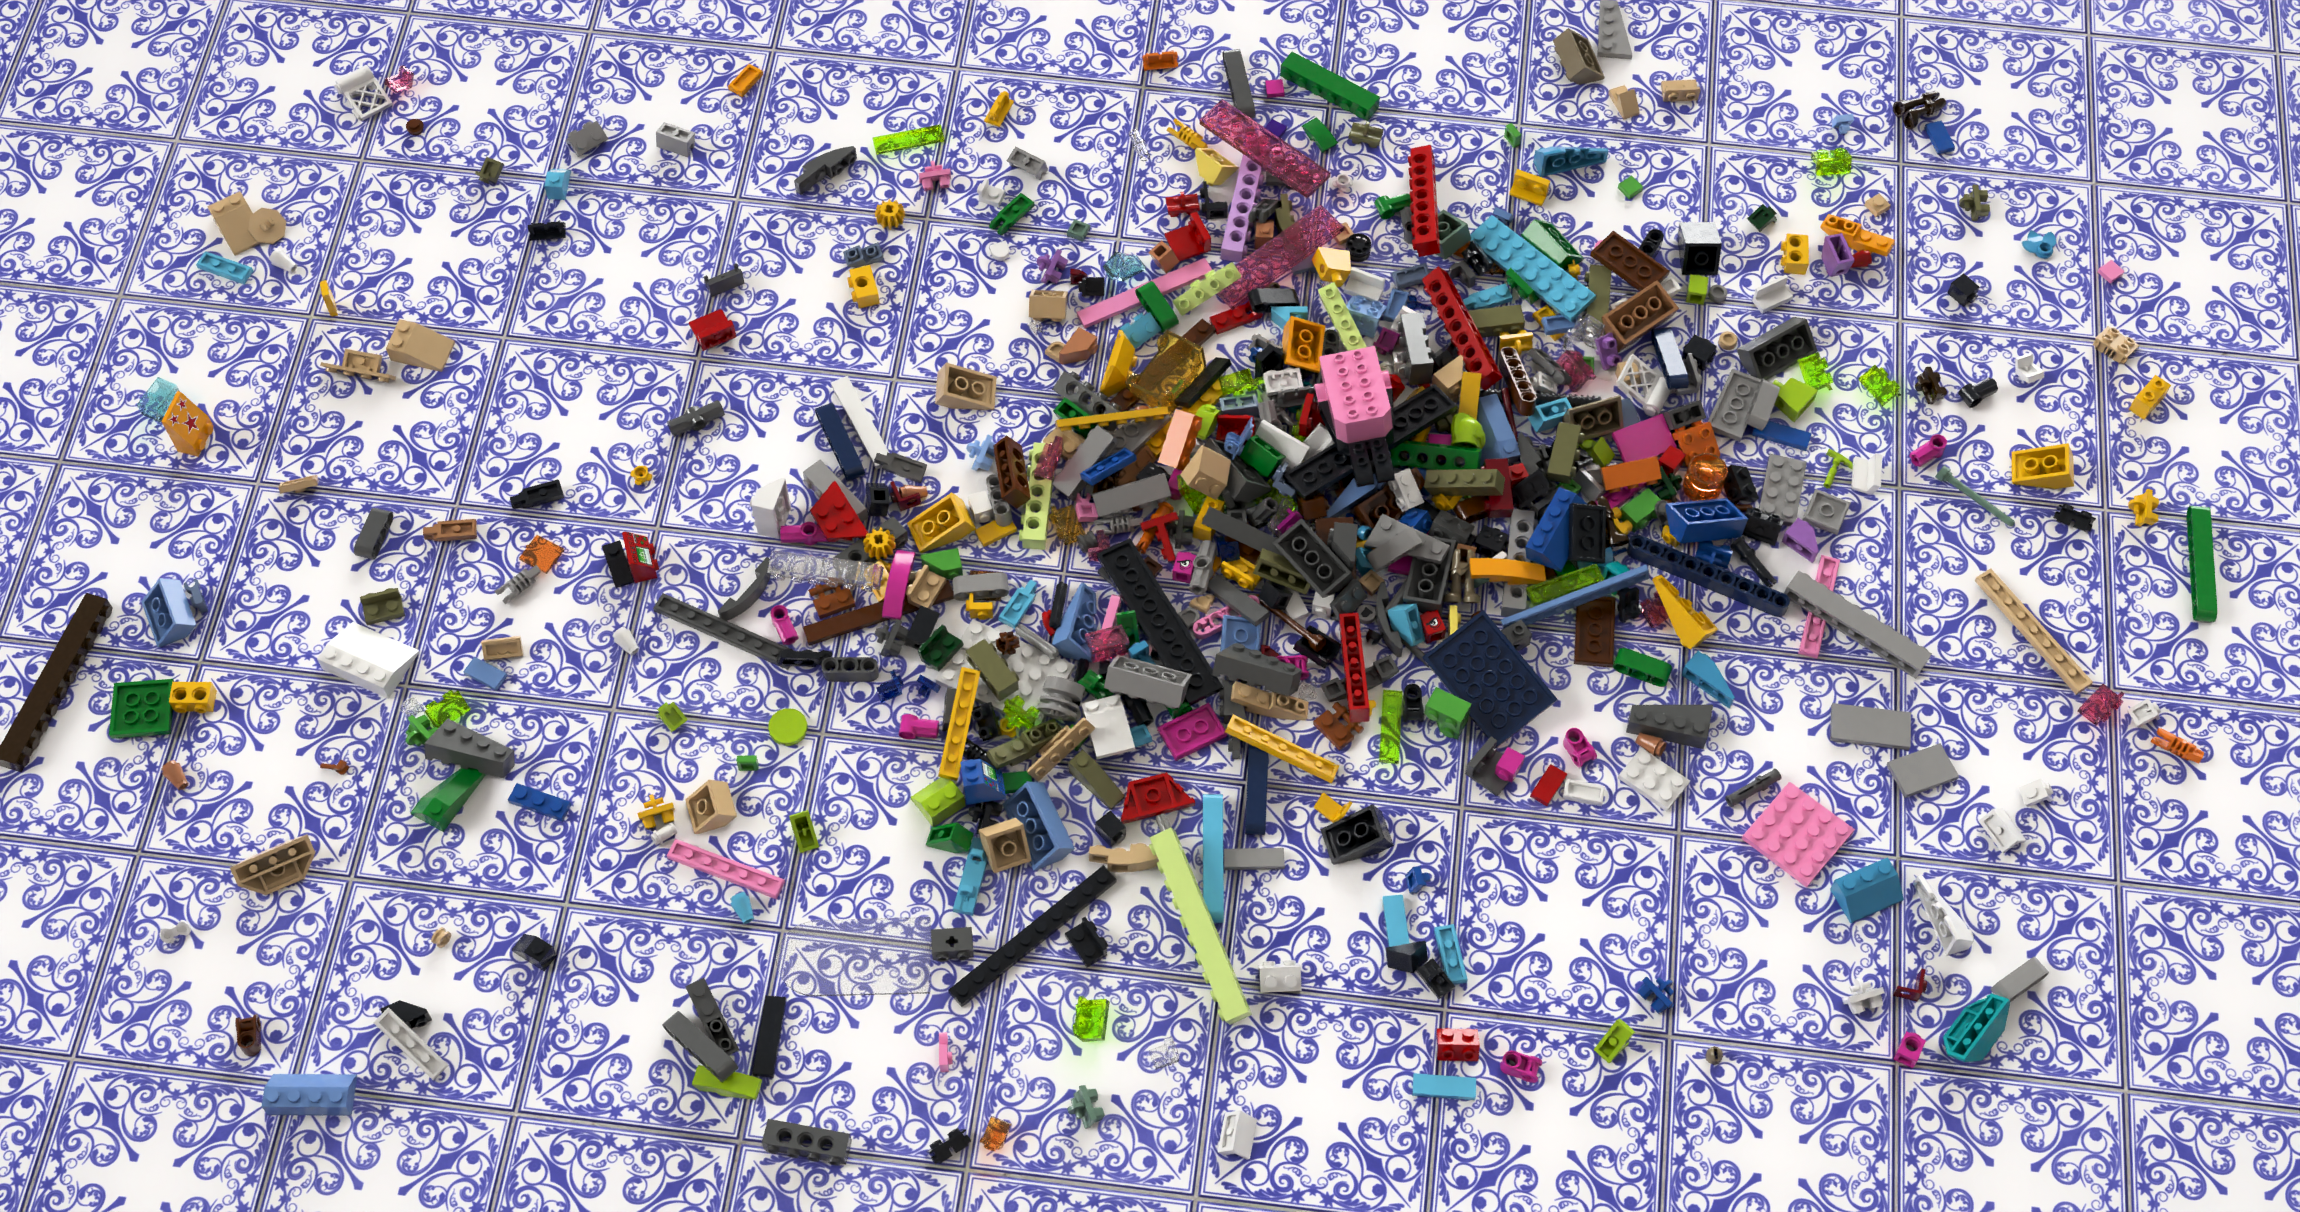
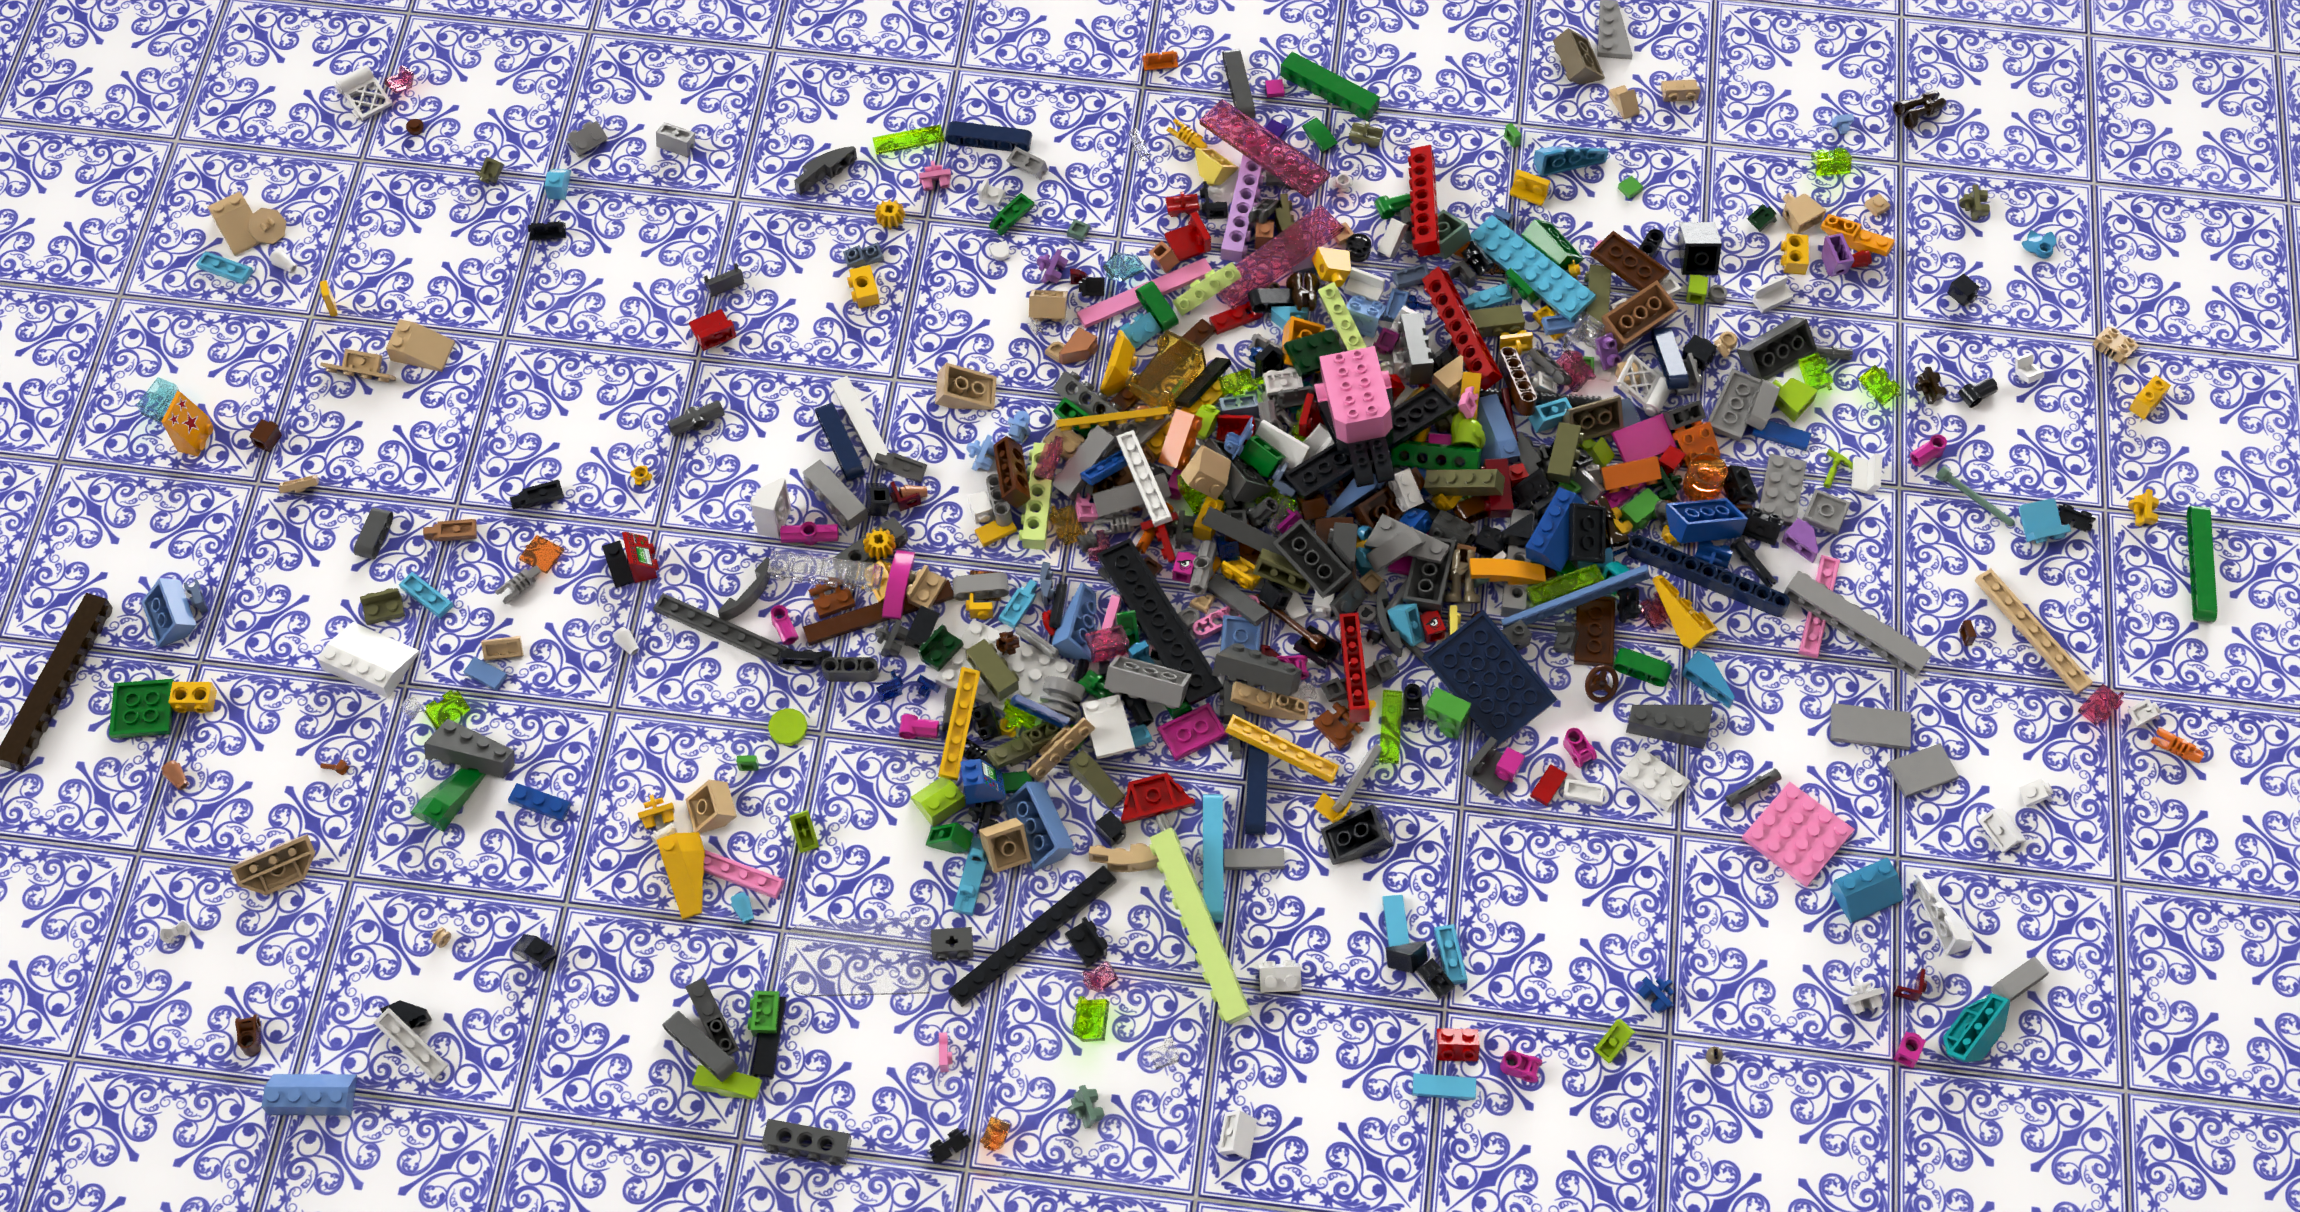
(265, 435): none -> reddish brown brick
(417, 730): bright green hips -> none
(426, 595): none -> medium azure tile
(671, 716): lime bracket -> none
(684, 863): none -> yellow wedge
(745, 80): light orange tile -> none
(764, 1012): none -> bright green bracket
(836, 516): red wing -> none
(941, 523): yellow slope -> none
(944, 563): bright green slope -> none
(988, 136): none -> dark blue beam
(999, 109): yellow hinge -> none
(1019, 426): none -> light blue hips
(1039, 711): none -> blue tile
(1047, 589): none -> sand blue slope
(1100, 977): none -> clear pink bracket
(1144, 478): none -> white tile
(1304, 297): none -> dark brown piece
(1306, 351): none -> dark green plate
(1357, 778): none -> light grey tile
(1393, 238): none -> white panel
(1416, 879): blue tile -> none
(1467, 402): none -> bright pink plate
(1518, 533): none -> black slope
(1566, 637): none -> dark grey bracket
(1598, 682): none -> reddish brown piece
(1651, 744): nougat cone -> none
(1722, 347): none -> tan tile
(1802, 212): none -> tan torso
(1834, 352): none -> dark grey pin
(1939, 137): blue tile -> none
(1967, 632): none -> reddish brown tile
(2042, 521): none -> medium azure bracket
(2044, 467): yellow slope -> none
(2110, 271): bright pink tile -> none

